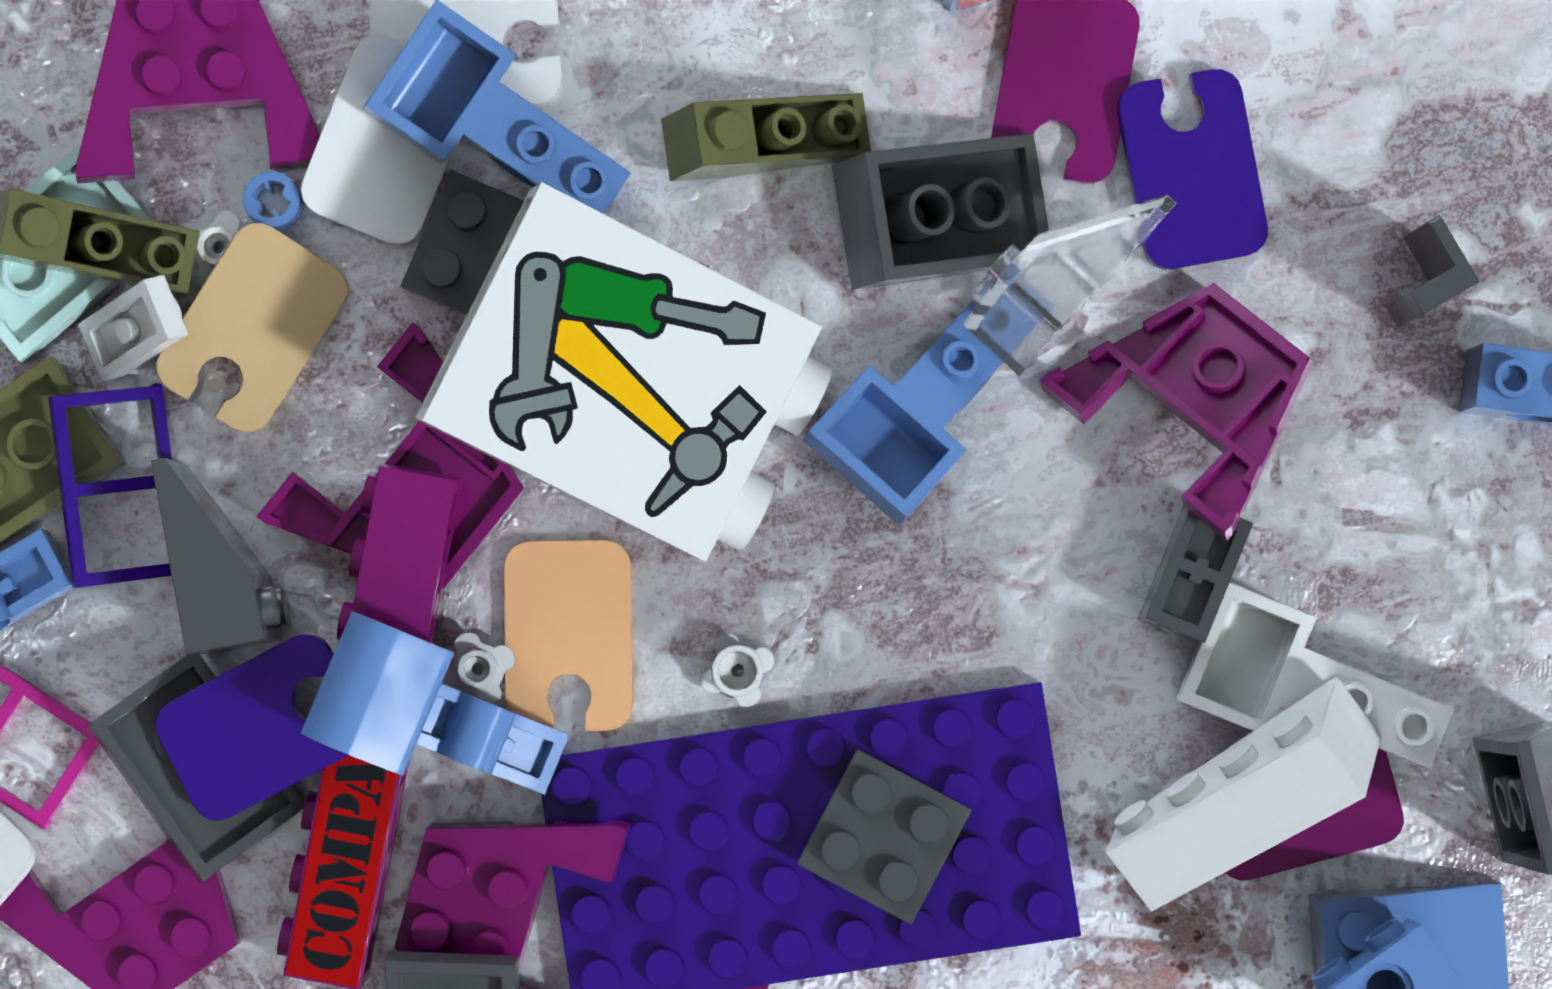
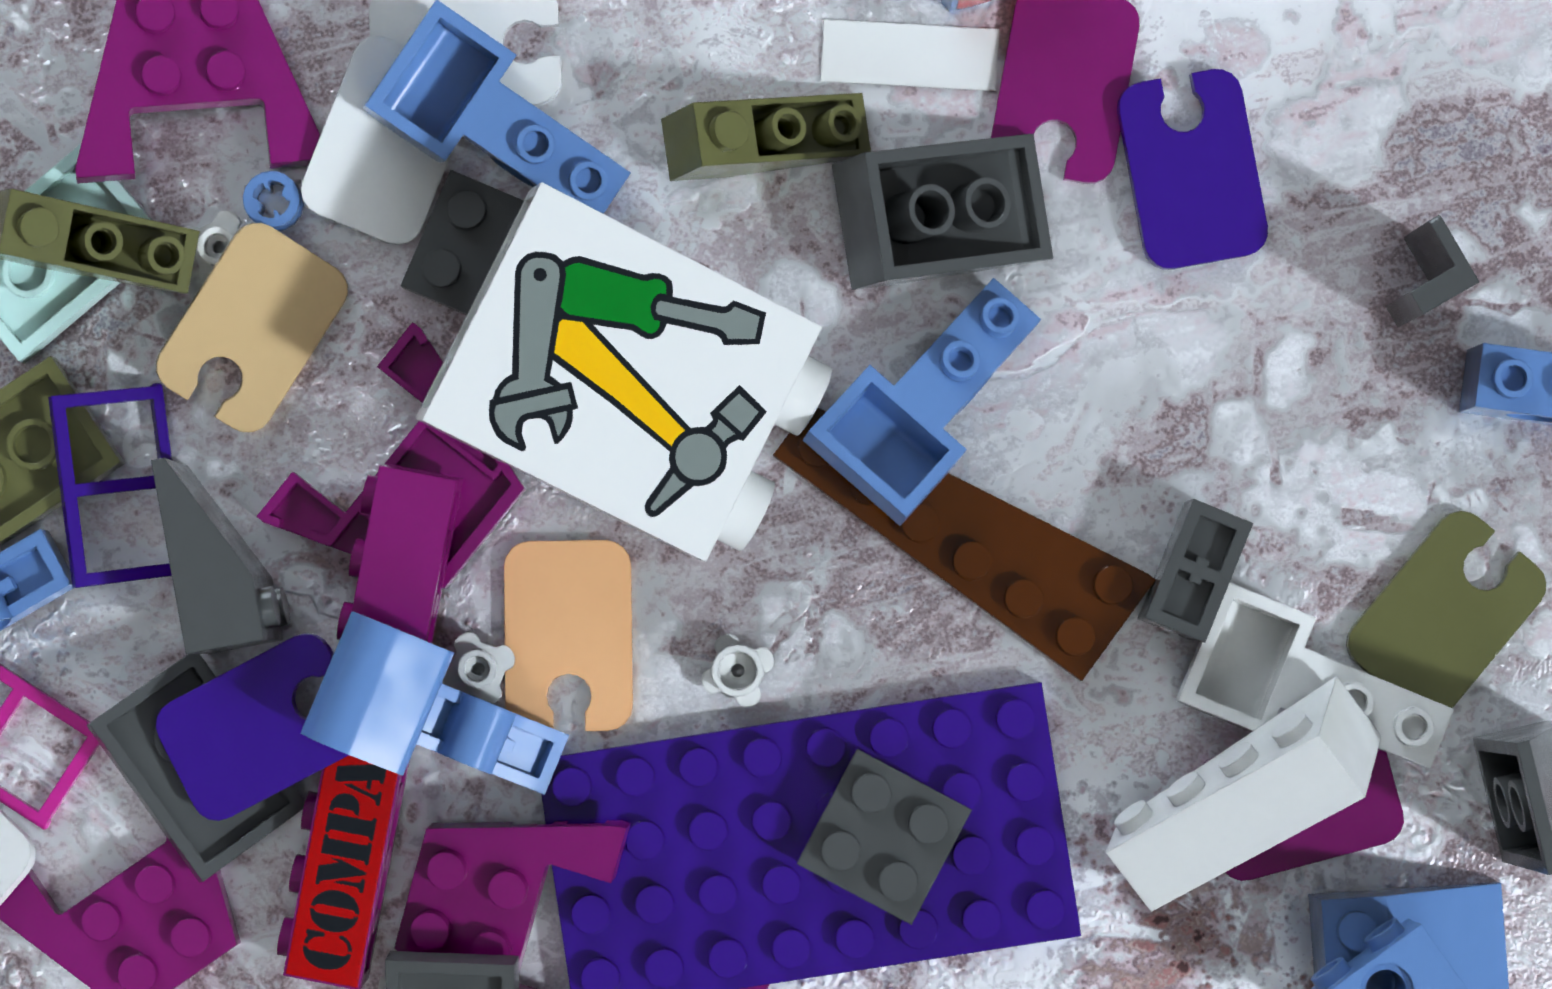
(133, 328): white plate -> none
(909, 55): none -> white sticker
(1007, 562): none -> reddish brown wing
(1045, 286): clear slope -> none
(1217, 374): magenta wing -> none
(1436, 628): none -> olive piece

